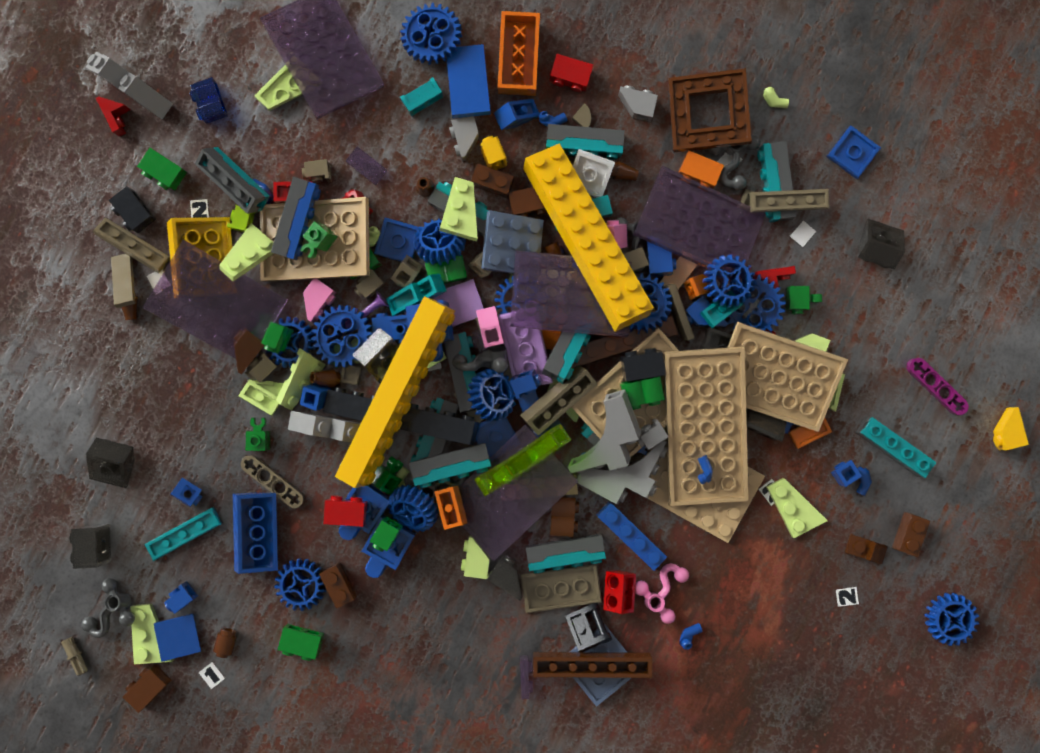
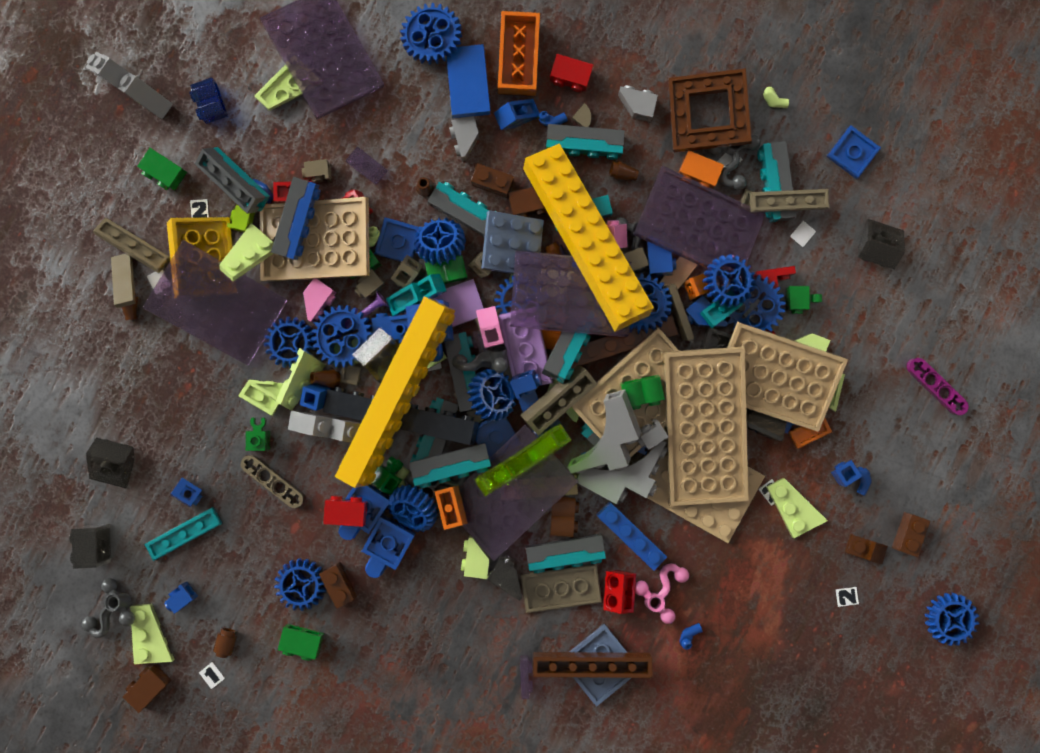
(74, 656): dark tan axle -> none
(112, 112): red slope -> none
(132, 210): black brick -> none
(177, 637): blue tile -> none
(246, 348): reddish brown slope -> none
(255, 532): blue slope -> none
(260, 367): dark tan brick -> none
(276, 337): green brick -> none
(319, 238): green brick -> none
(385, 534): green brick -> none
(422, 97): teal hinge -> none
(460, 211): yellowish green wing -> none
(493, 153): yellow brick -> none
(582, 630): plate -> none
(593, 172): white plate -> none
(642, 365): black brick -> none
(707, 469): blue arm -> none
(895, 447): teal piece -> none
(1010, 430): yellow slope -> none

